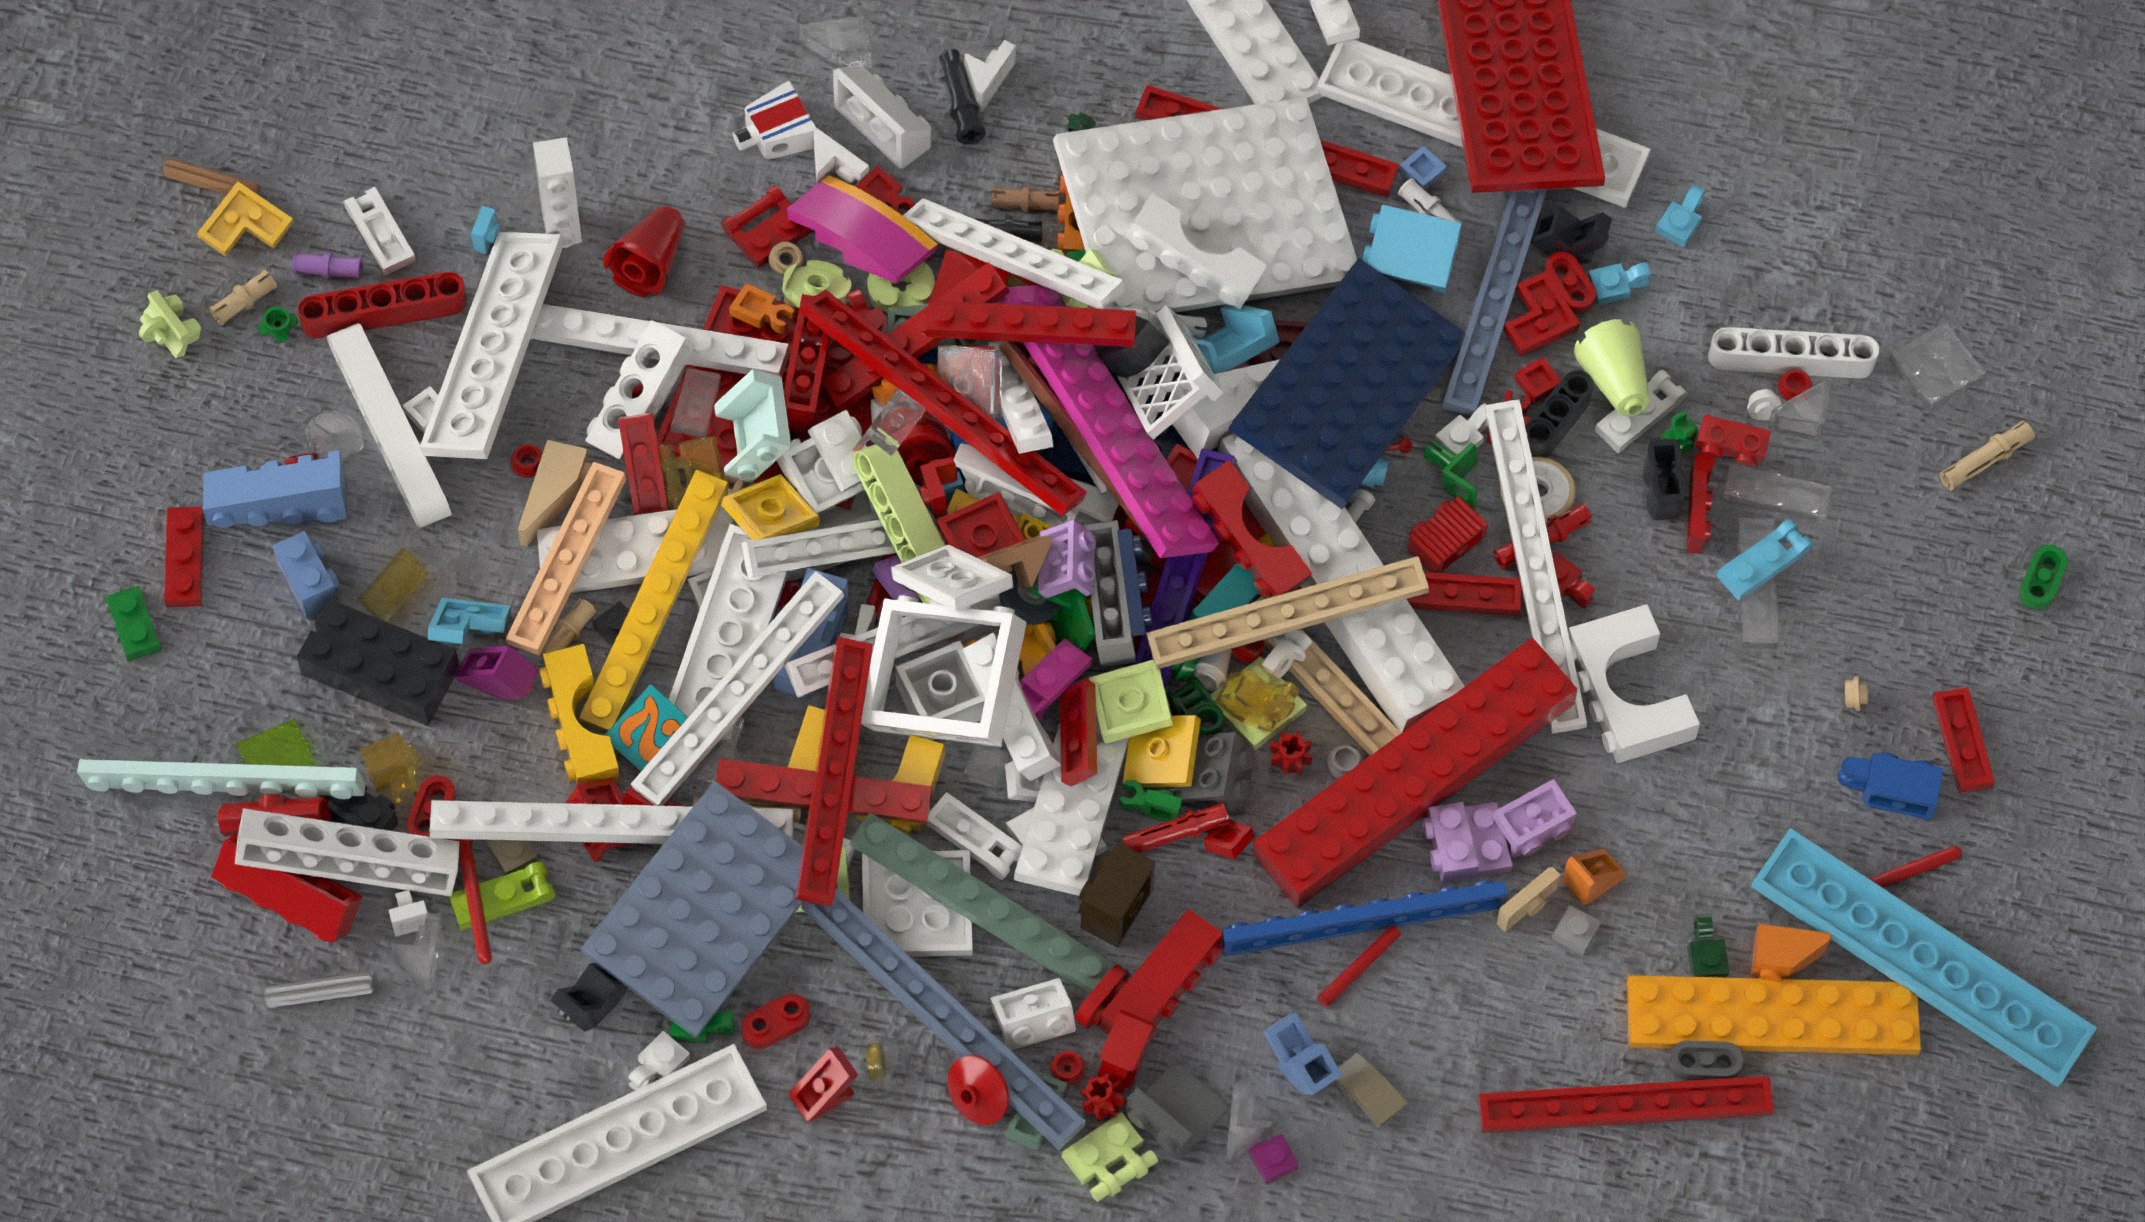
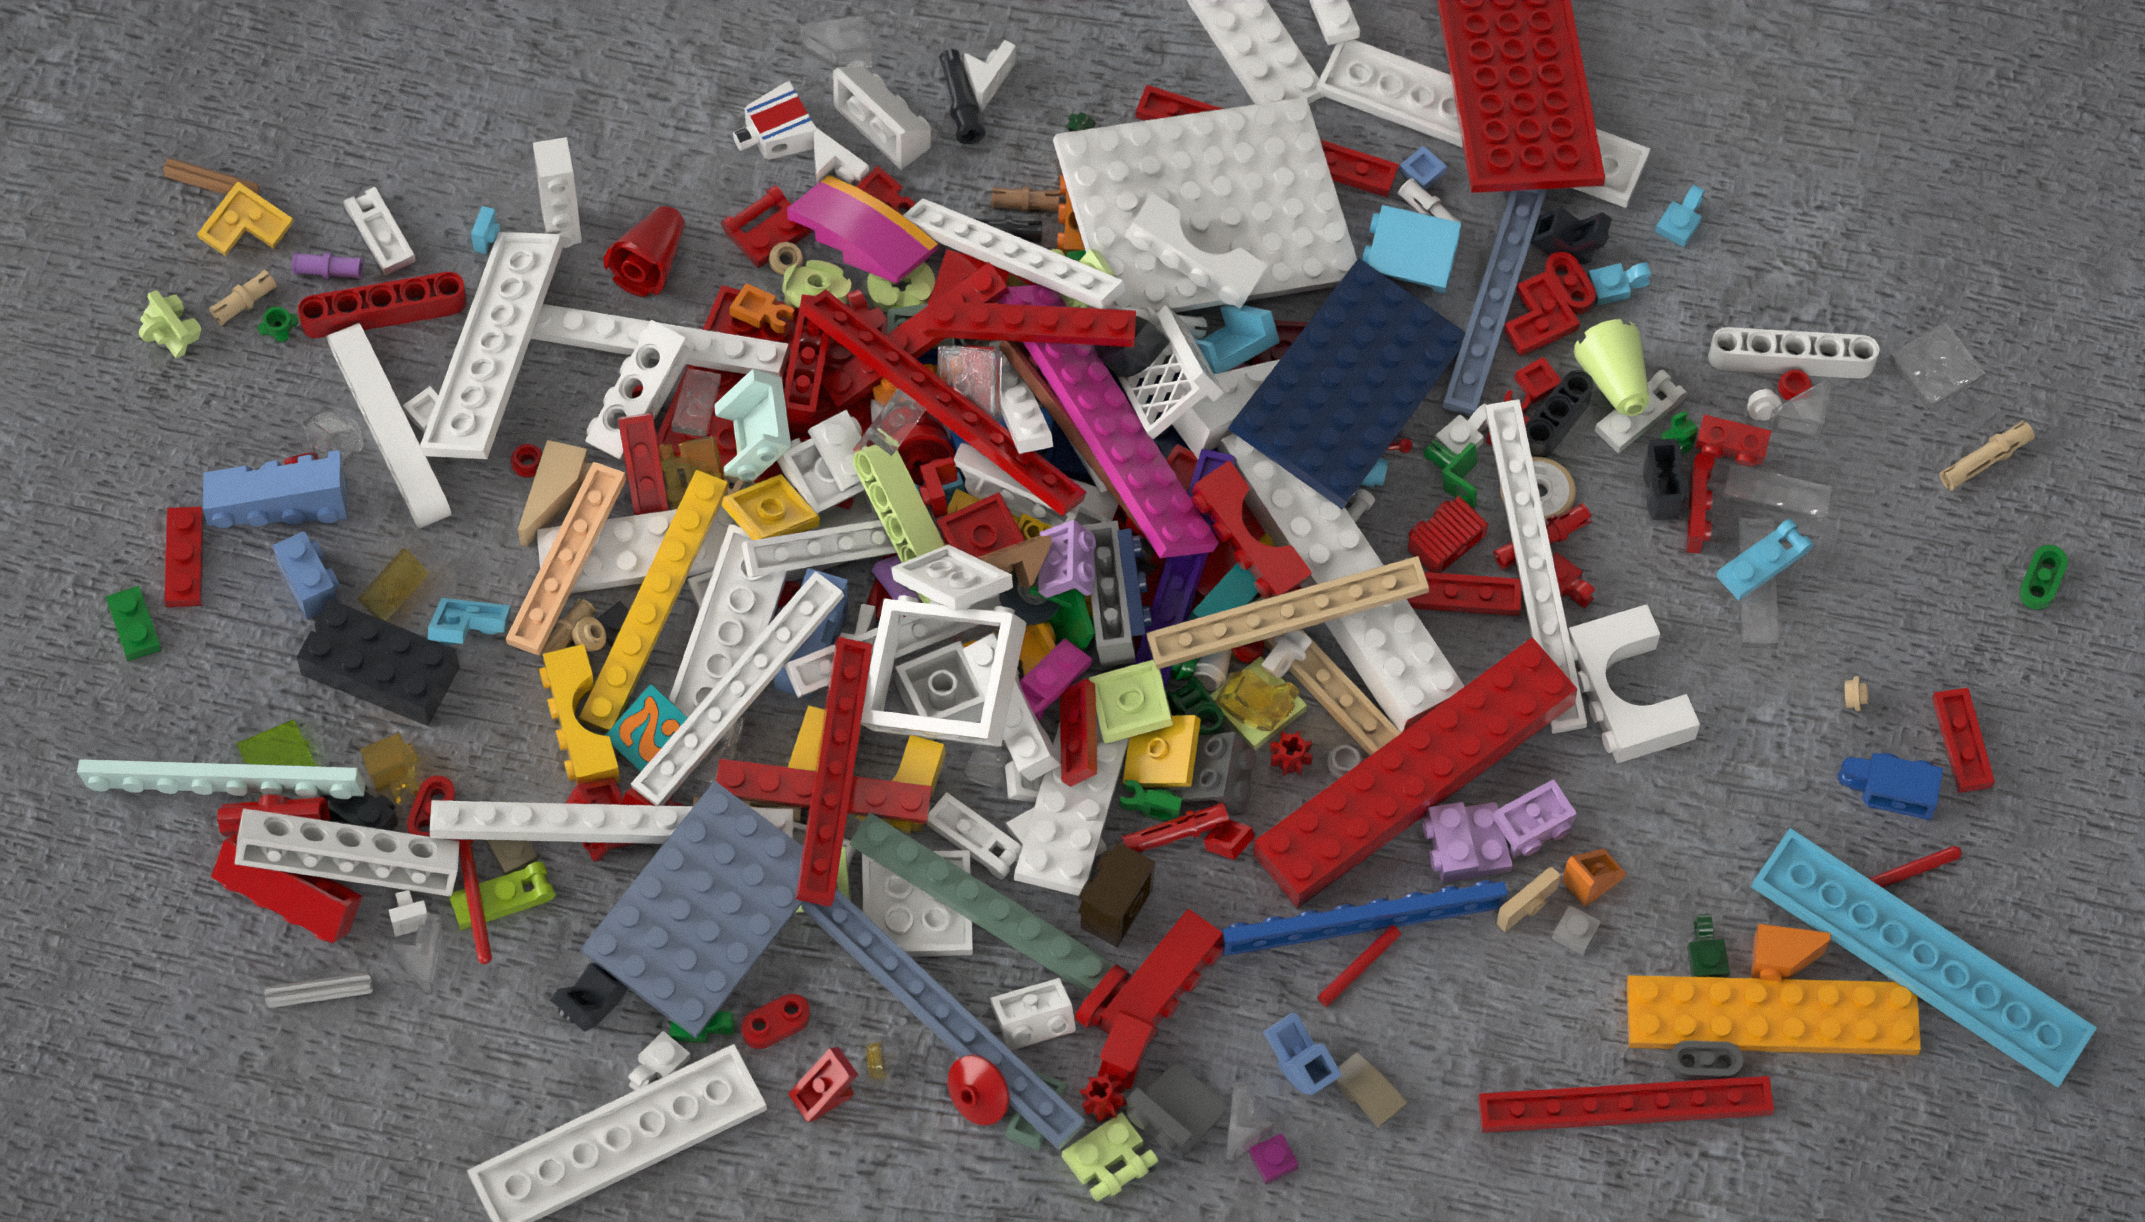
(497, 672): magenta slope -> none
(590, 633): none -> tan plate
(1070, 1059): red plate -> none

